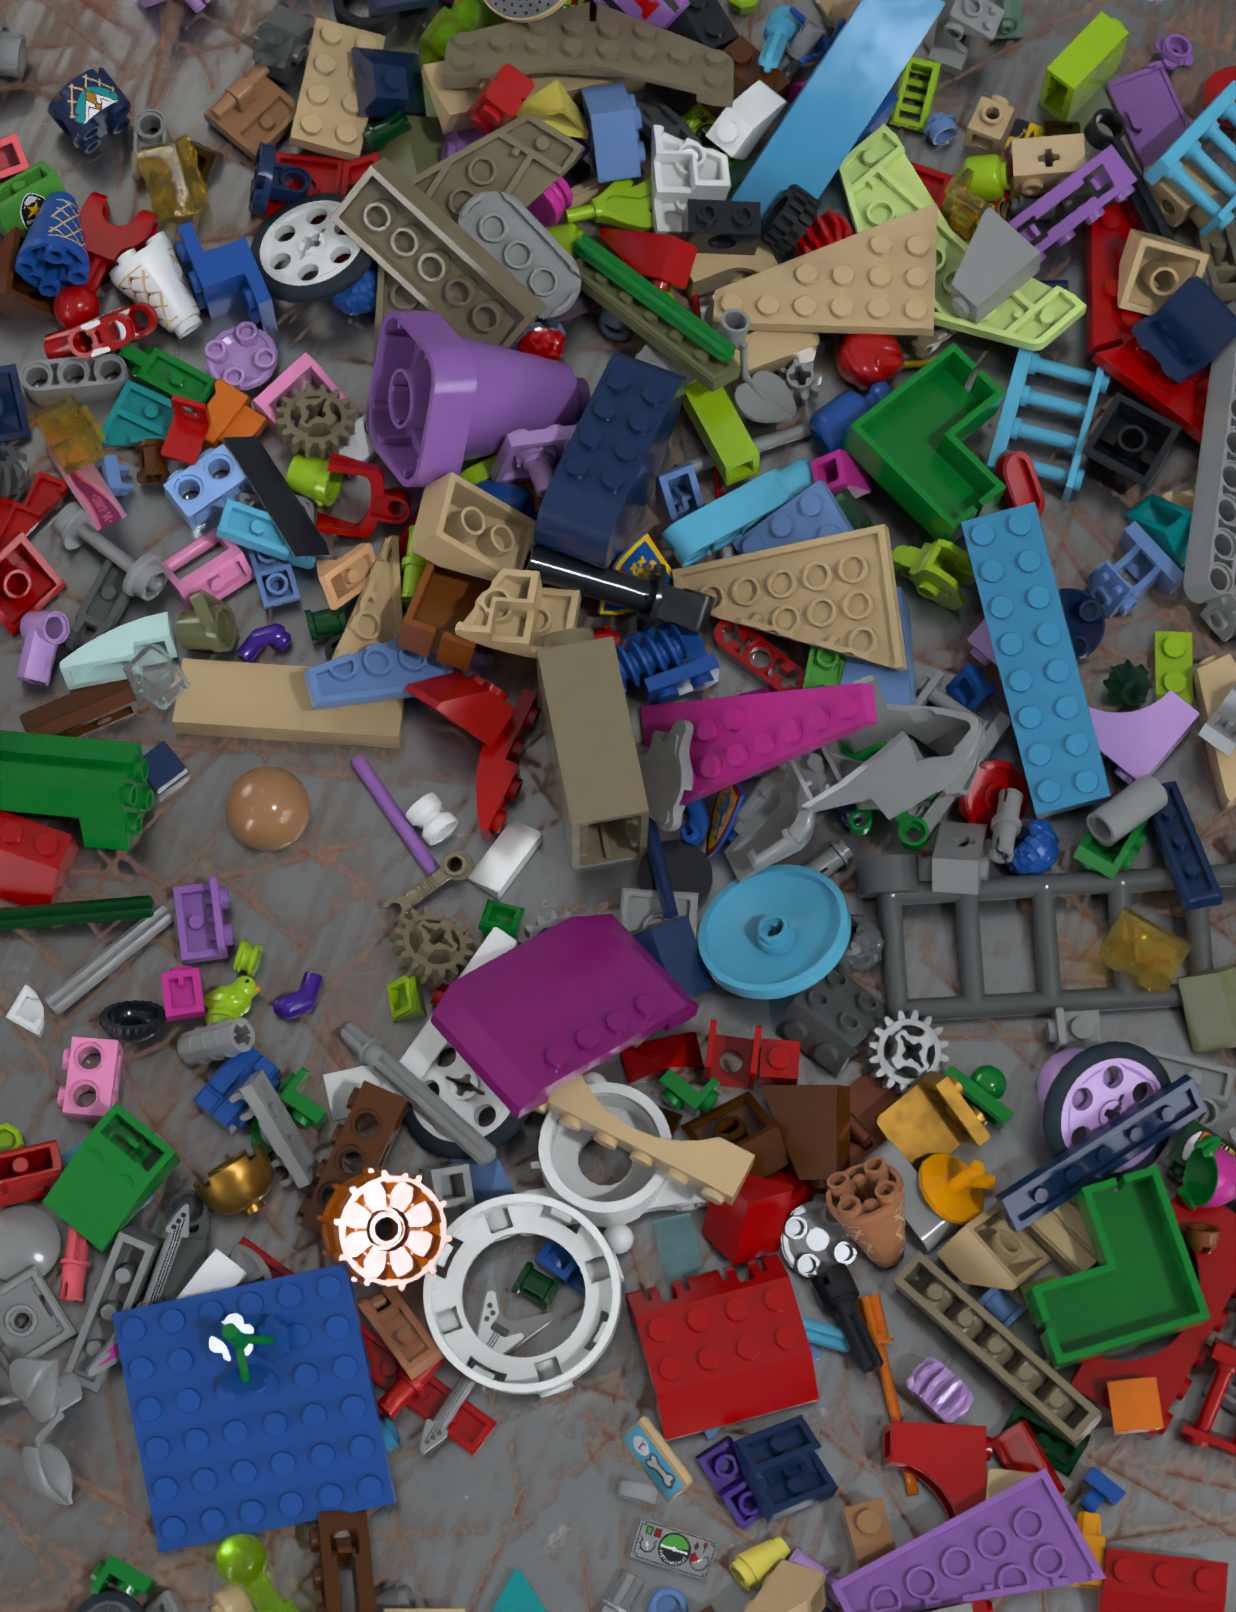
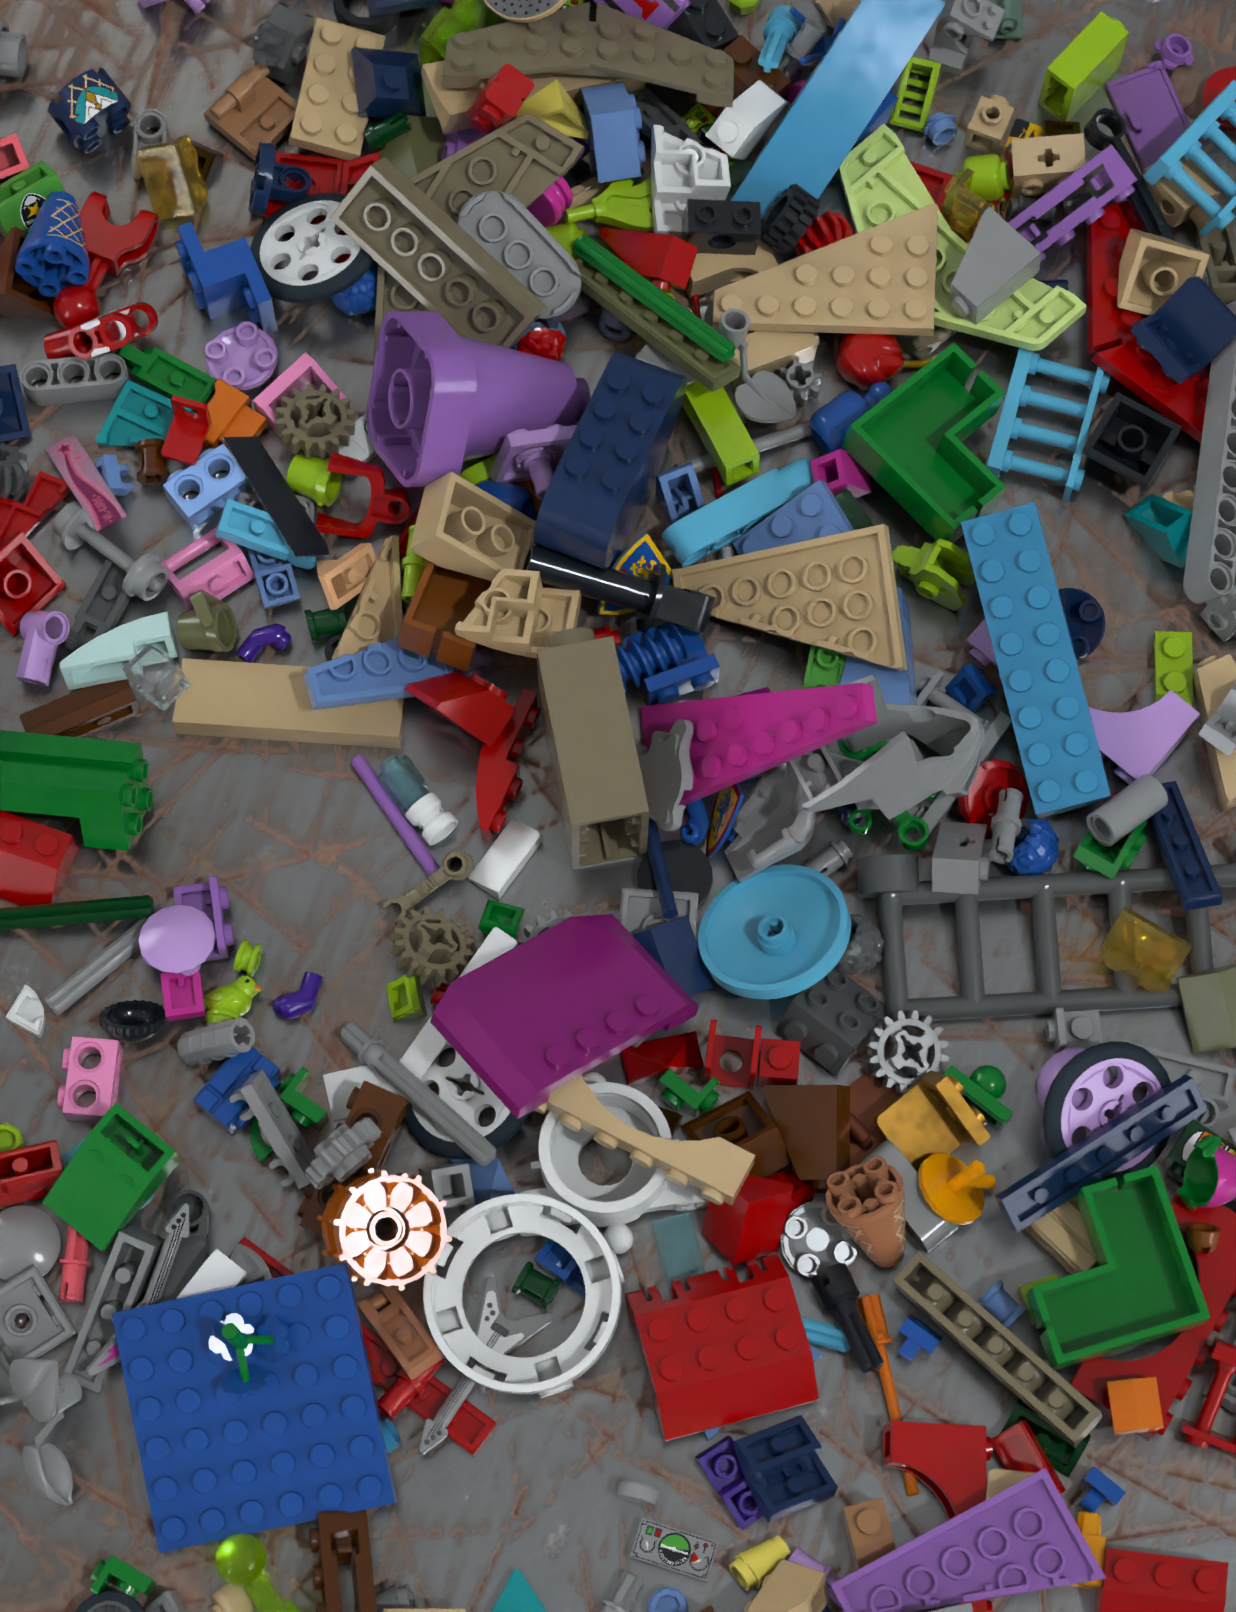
(71, 433): clear yellow brick -> none
(159, 279): white cone -> none
(163, 767): dark blue tile -> none
(177, 939): none -> lavender dish
(238, 1183): pearl gold cylinder -> none
(267, 808): medium nougat piece -> none
(342, 1153): none -> light grey gear
(402, 780): none -> clear light blue brick
(657, 1459): slope -> none
(732, 649): red beam -> none
(918, 1336): none -> blue tile
(939, 1390): lavender gear -> none
(992, 1253): tan slope -> none
(1019, 476): red tile -> none
(1128, 684): clear green gear -> none
(1146, 566): medium blue tile -> none

